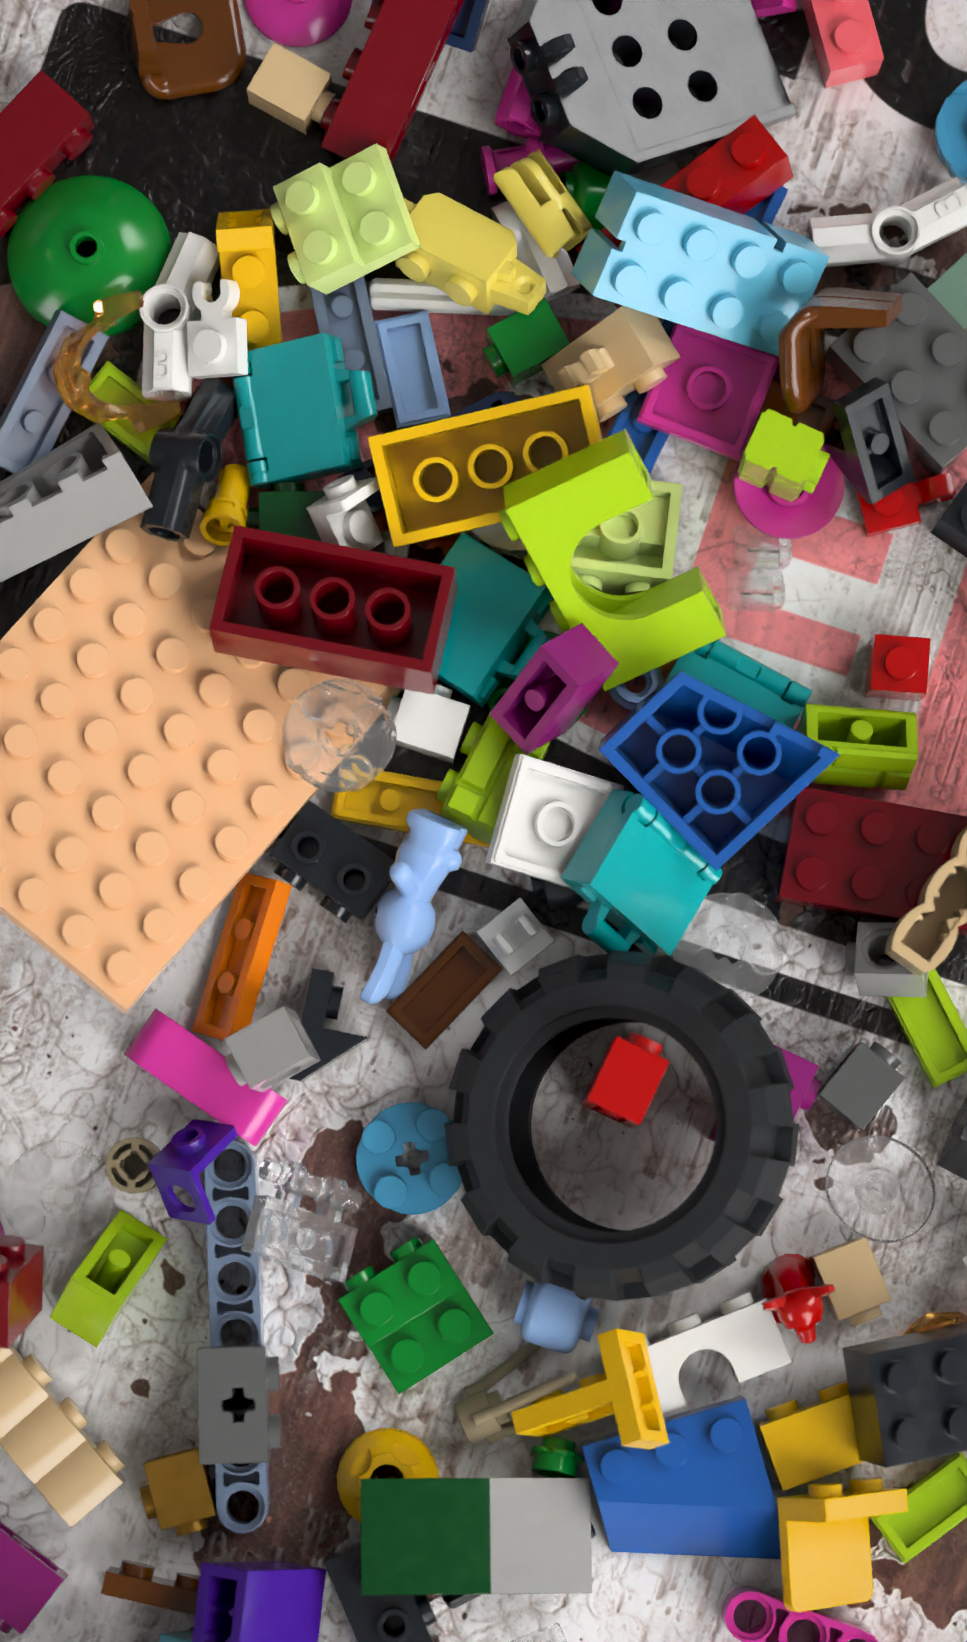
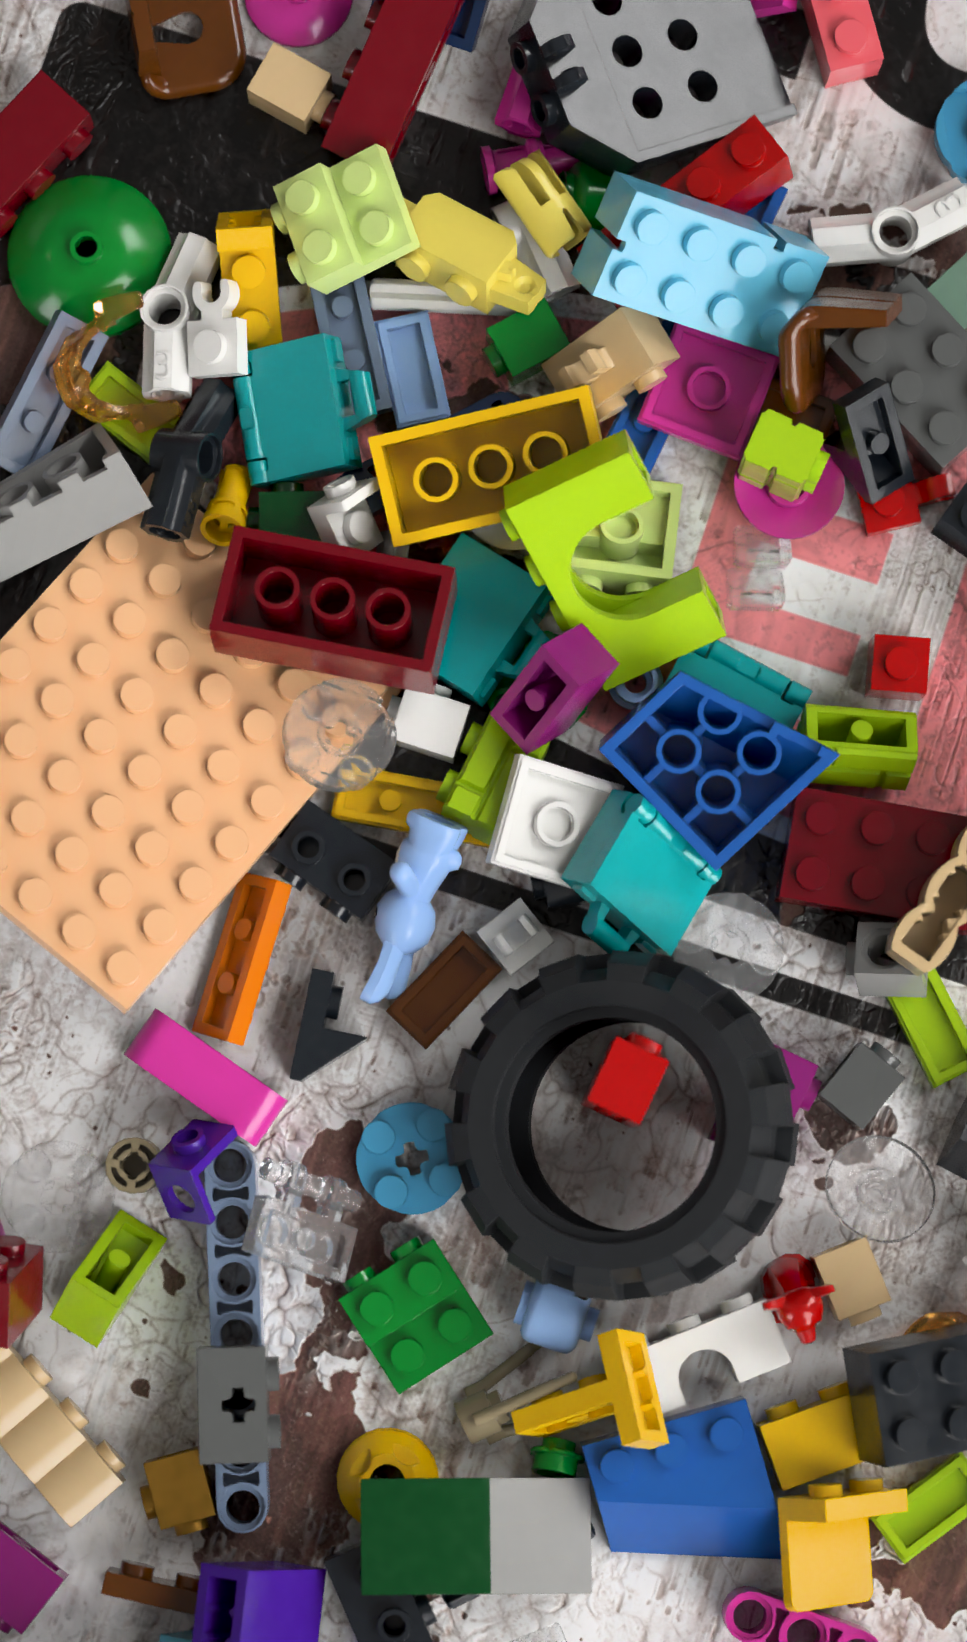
(270, 1050): light grey brick -> none

